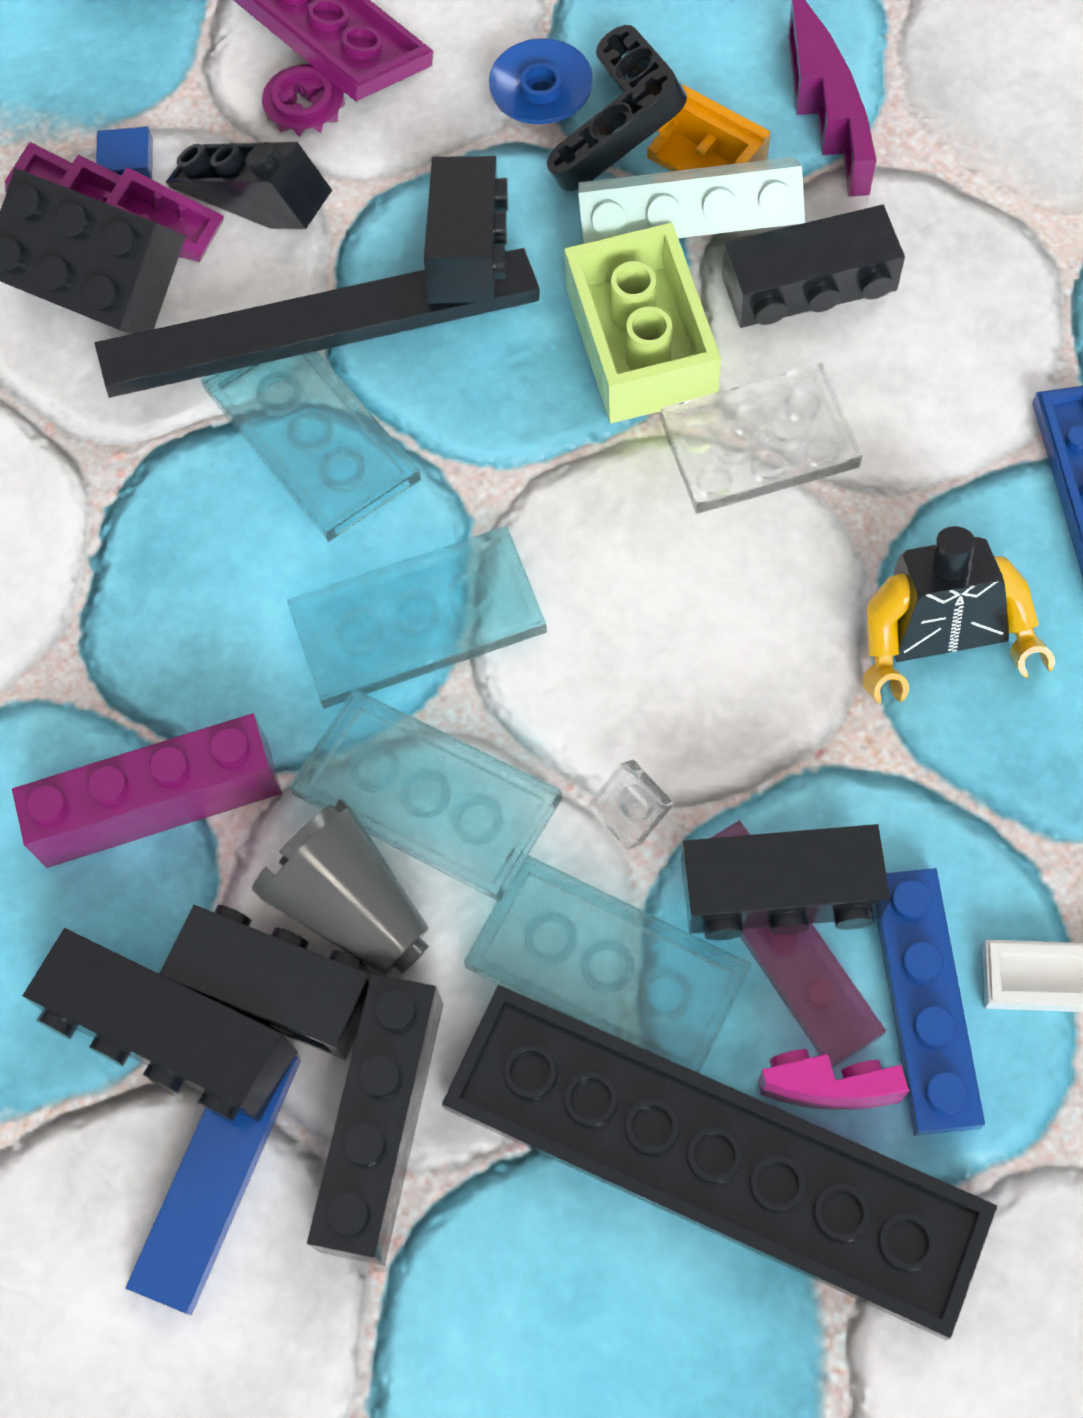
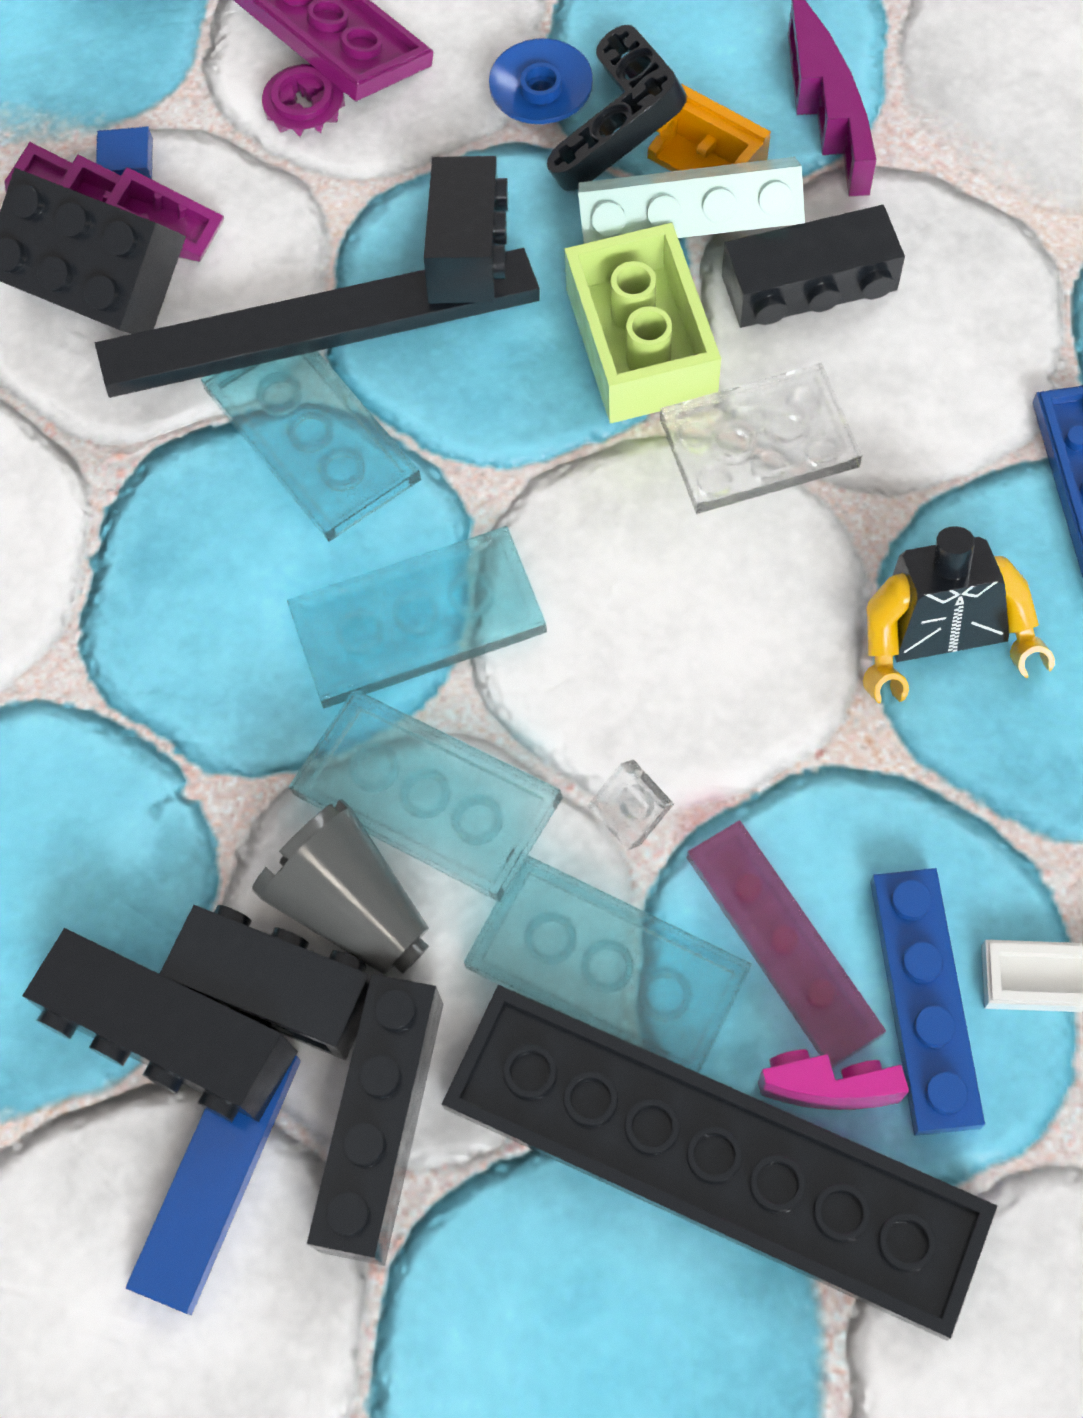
(146, 791): magenta brick -> none
(257, 181): black slope -> none
(784, 881): black brick -> none

